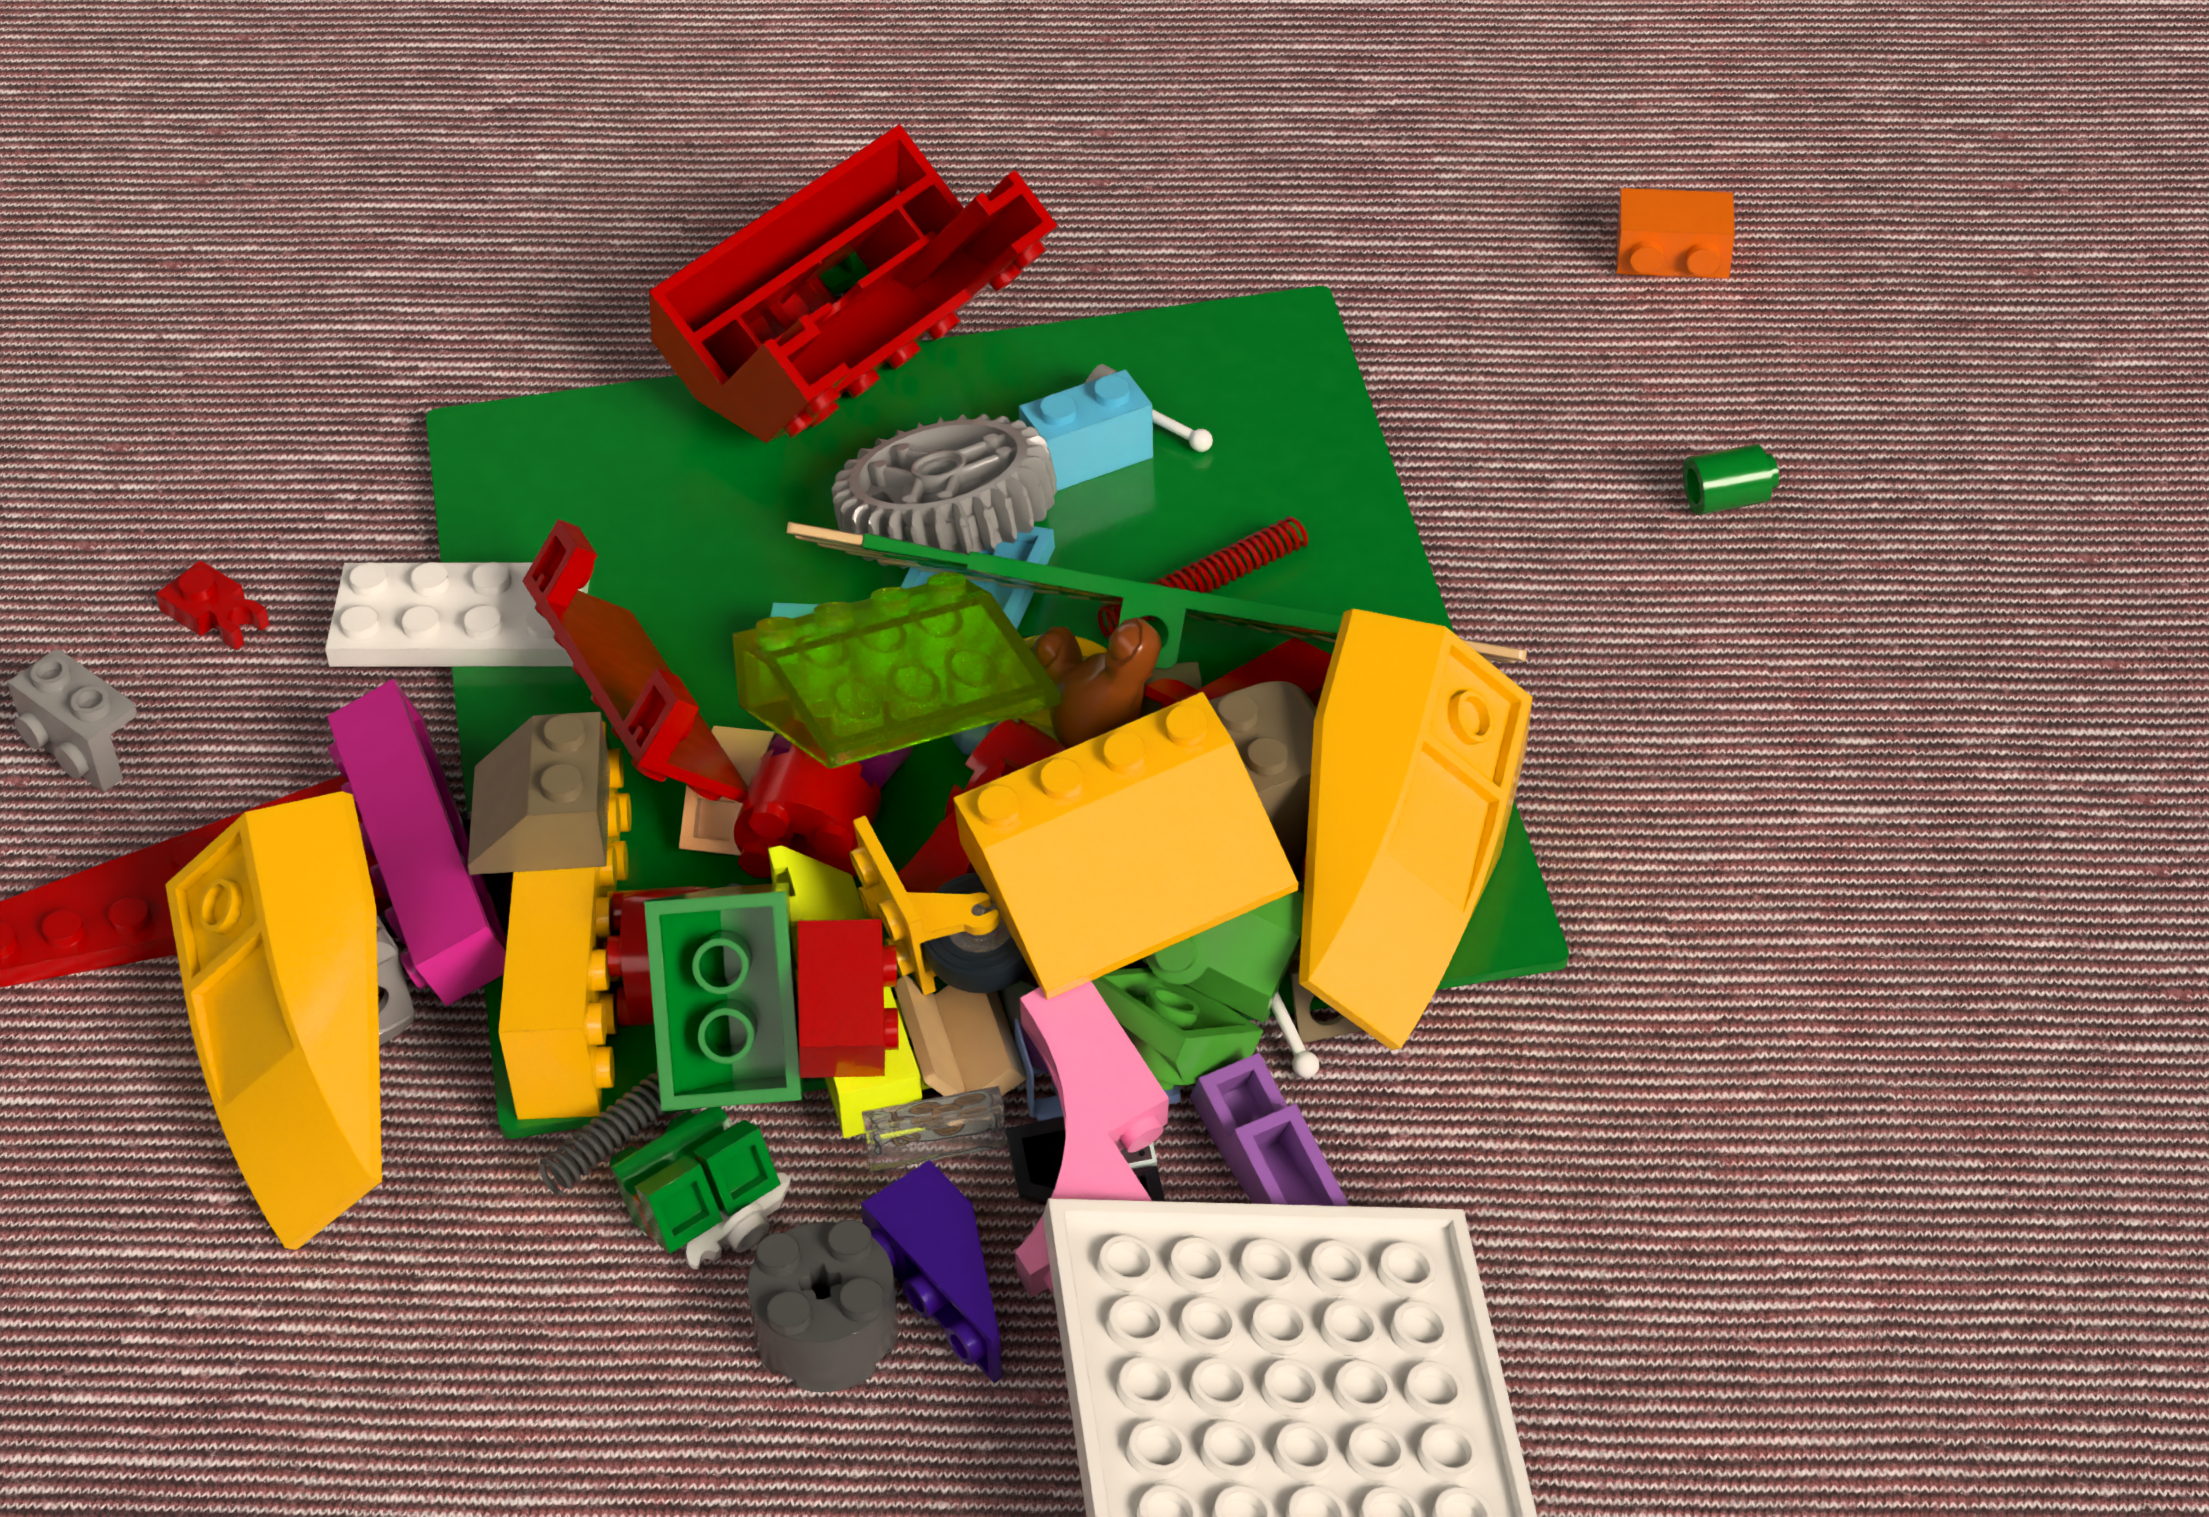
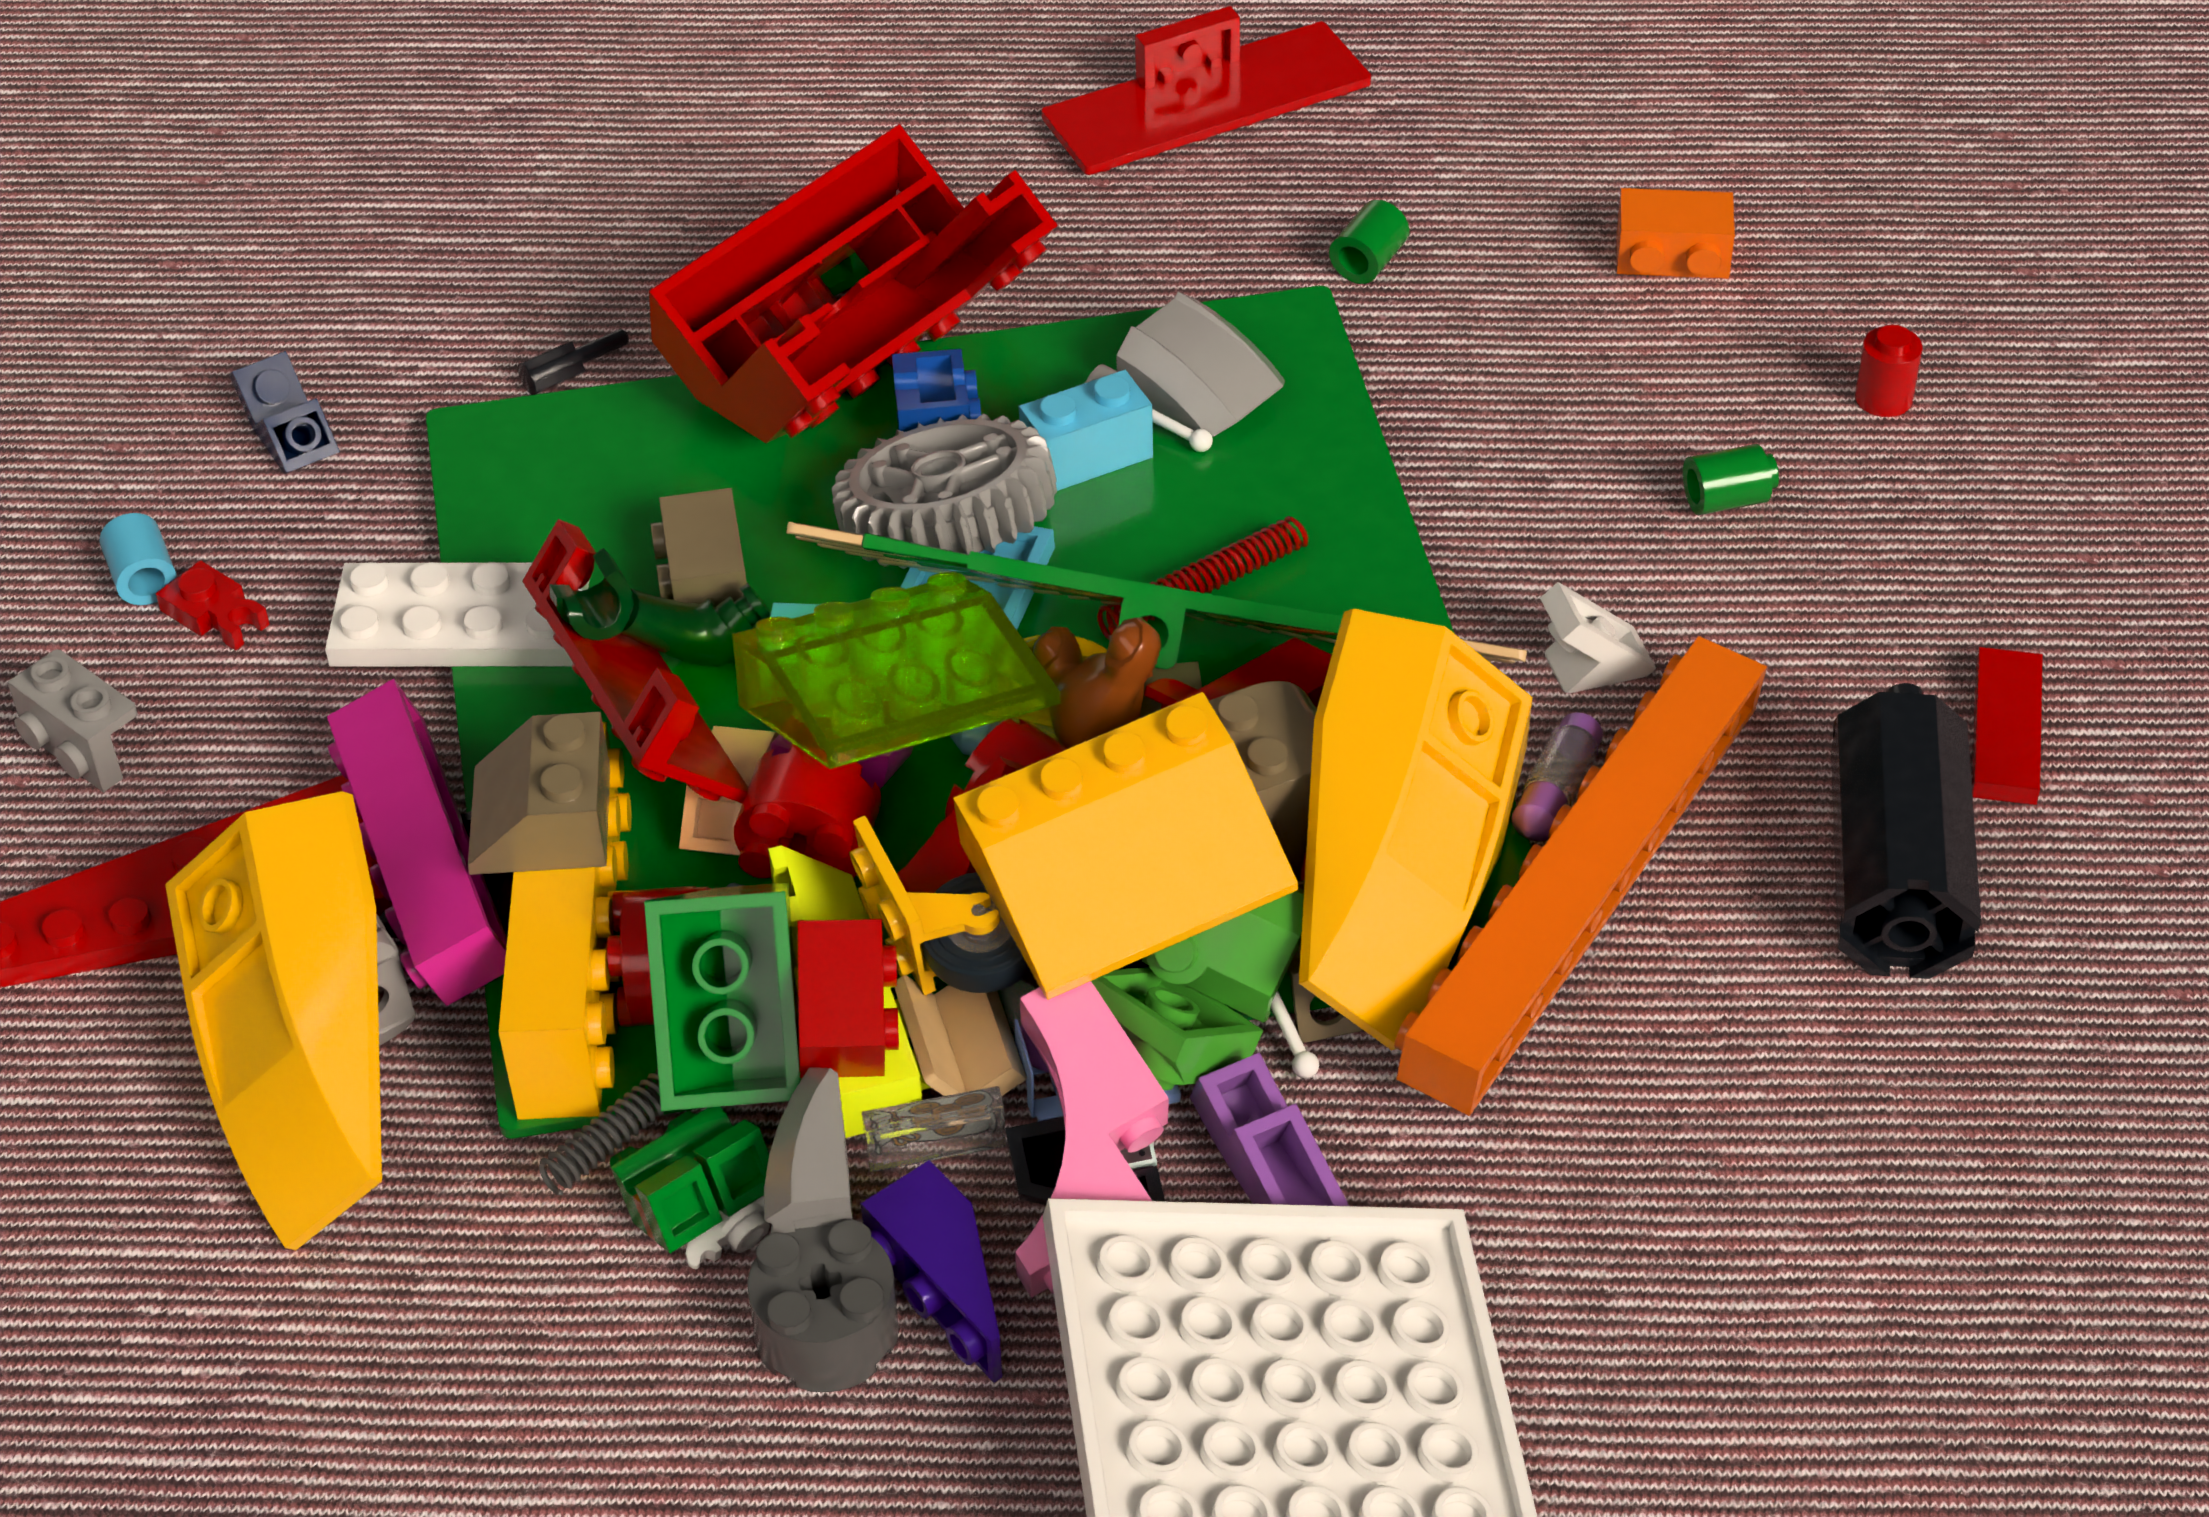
(136, 557): none -> medium azure brick
(281, 414): none -> slope
(566, 361): none -> black axle
(680, 629): none -> dark green piece
(701, 547): none -> dark tan brick
(809, 1159): none -> light grey slope
(933, 387): none -> blue cylinder
(1197, 366): none -> light grey slope
(1200, 84): none -> red bracket
(1369, 241): none -> green brick
(1557, 775): none -> piece
(1578, 877): none -> orange brick
(1591, 643): none -> white slope
(1888, 371): none -> red brick
(1904, 834): none -> black brick
(2007, 726): none -> red tile

